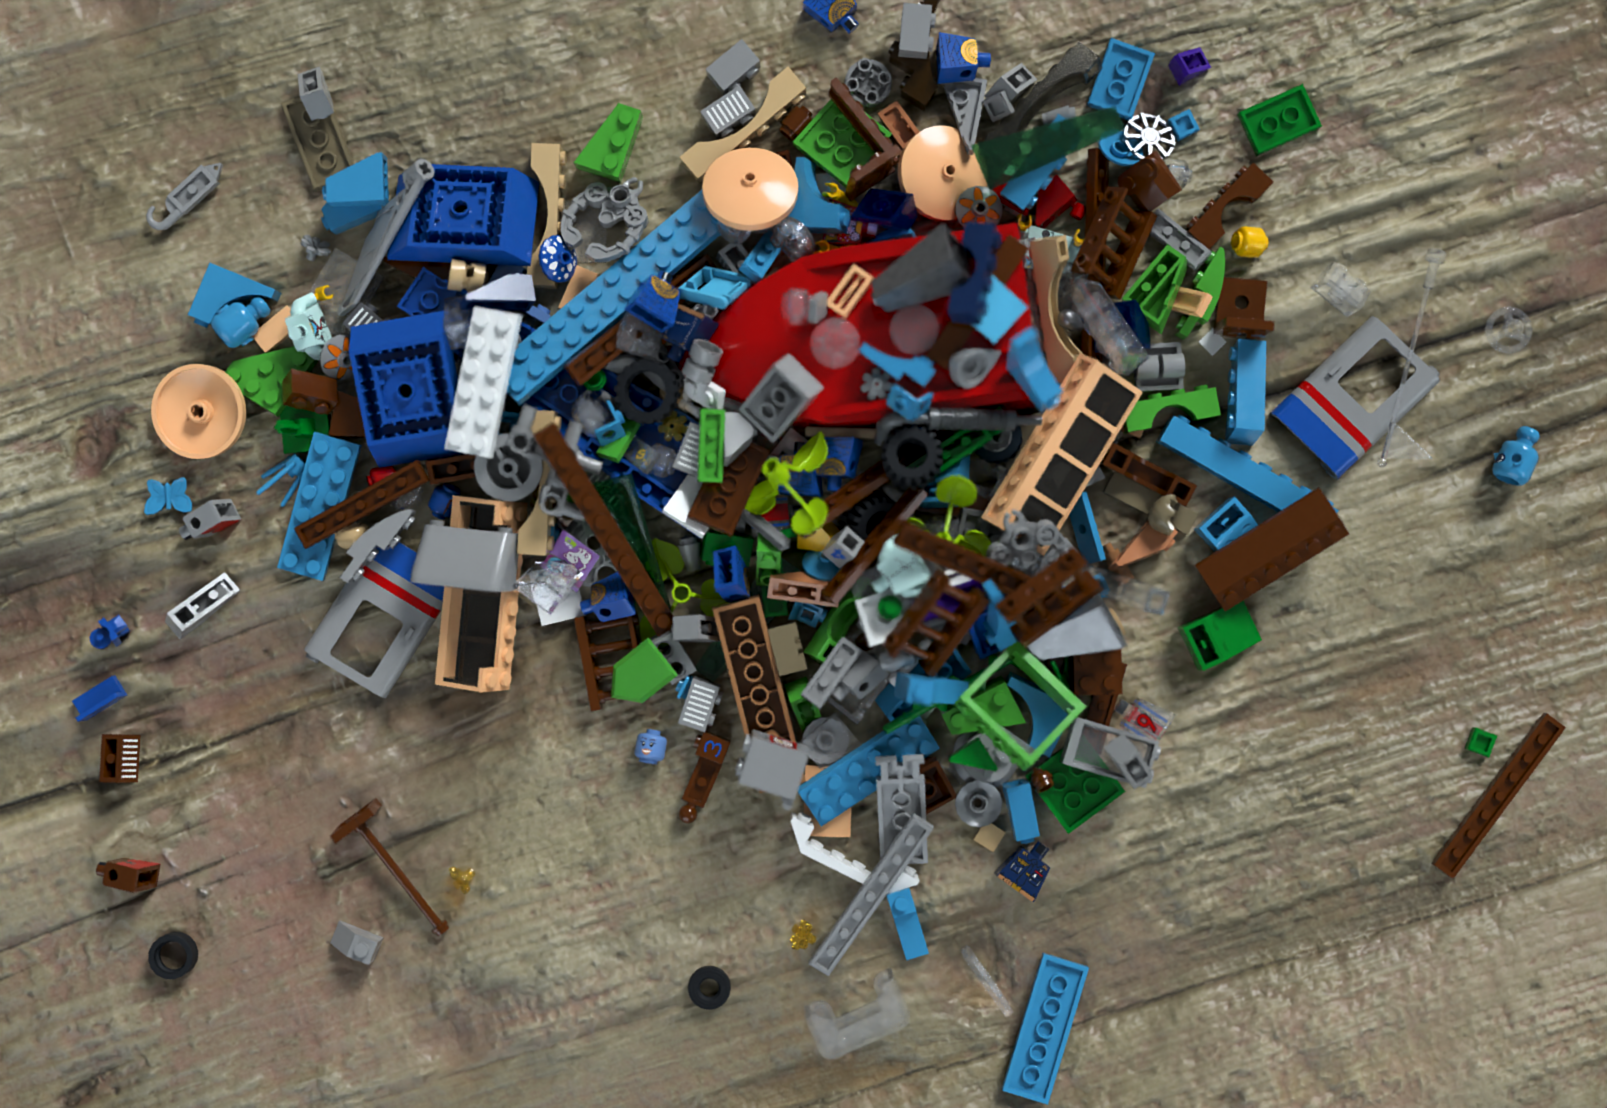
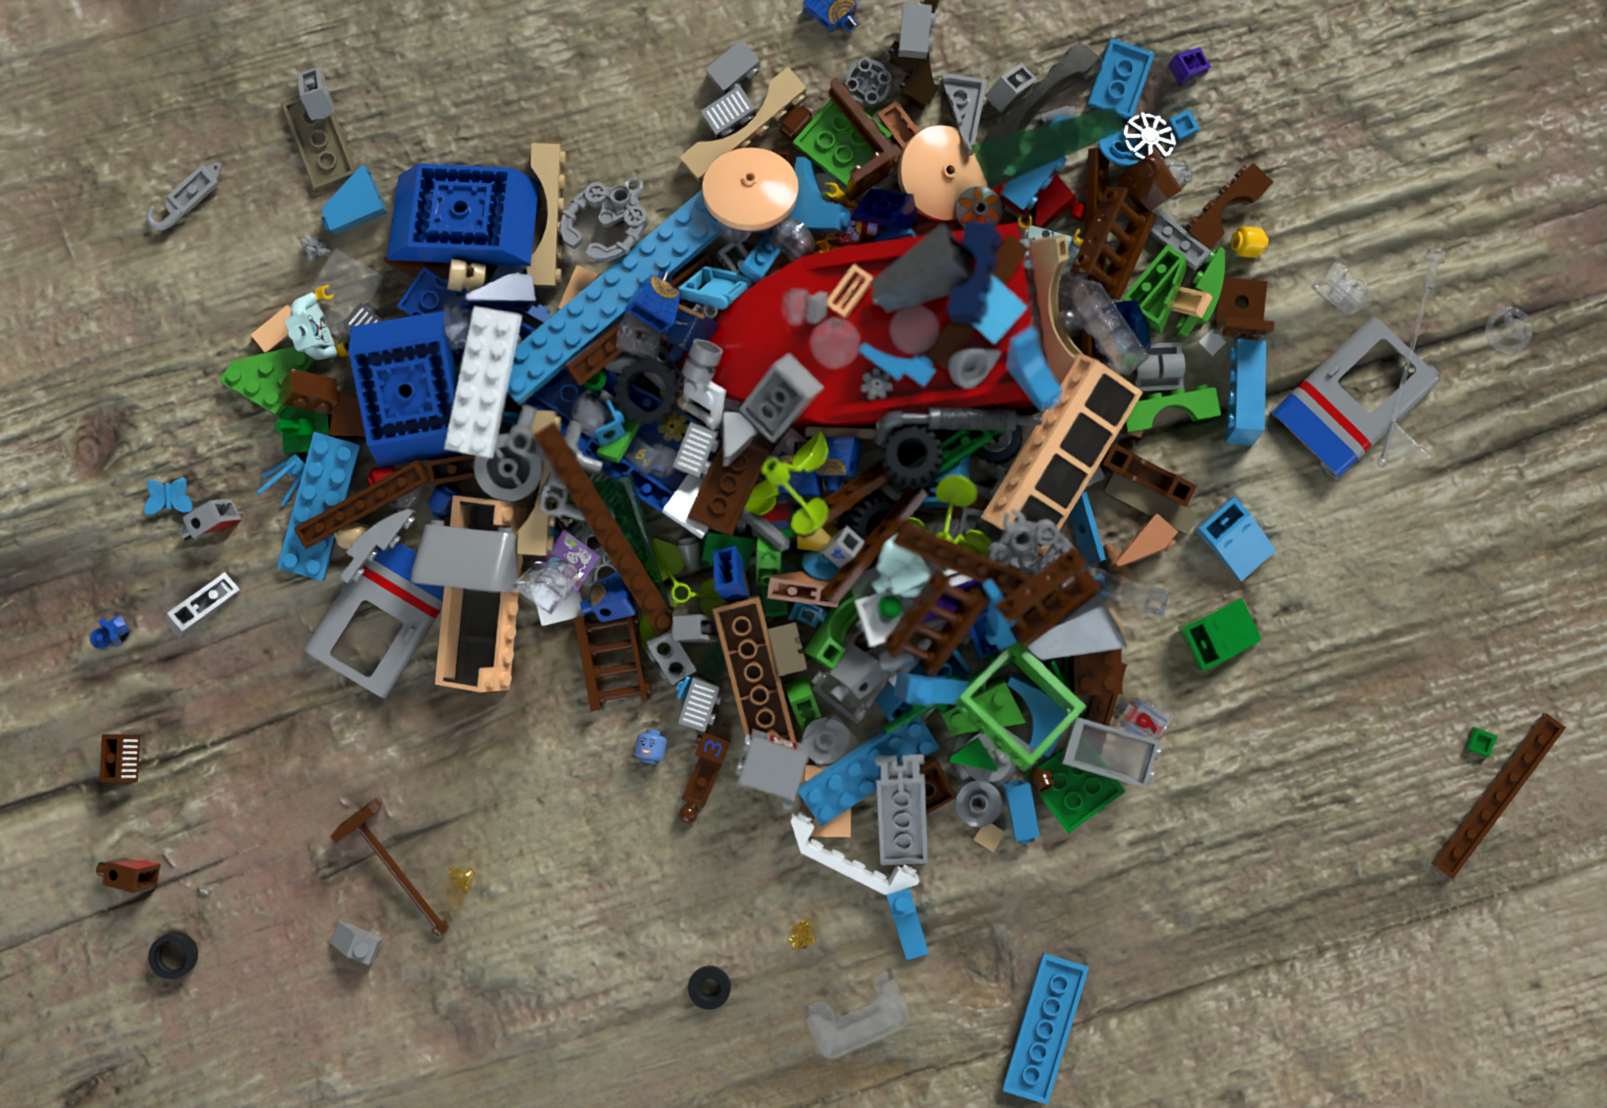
(99, 698): blue panel -> none
(179, 406): light nougat dish -> none
(222, 288): dark azure arch -> none
(238, 323): dark azure piece -> none
(333, 357): light grey dish -> none
(359, 184): dark azure slope -> none
(384, 231): light grey wing -> none
(557, 259): blue dish -> none
(612, 144): bright green wedge -> none
(641, 673): bright green tile -> none
(711, 445): bright green plate -> none
(831, 672): light grey tile -> none
(871, 894): light grey tile -> none
(908, 405): dark azure bracket -> none
(958, 58): blue torso -> none
(987, 981): clear tile -> none
(998, 106): light grey tile -> none
(1025, 870): torso -> none
(1128, 761): light grey slope -> none
(1161, 512): dark tan hair -> none
(1229, 465): dark azure brick -> none
(1272, 549): reddish brown slope -> none
(1279, 120): green tile -> none
(1517, 458): dark azure piece -> none

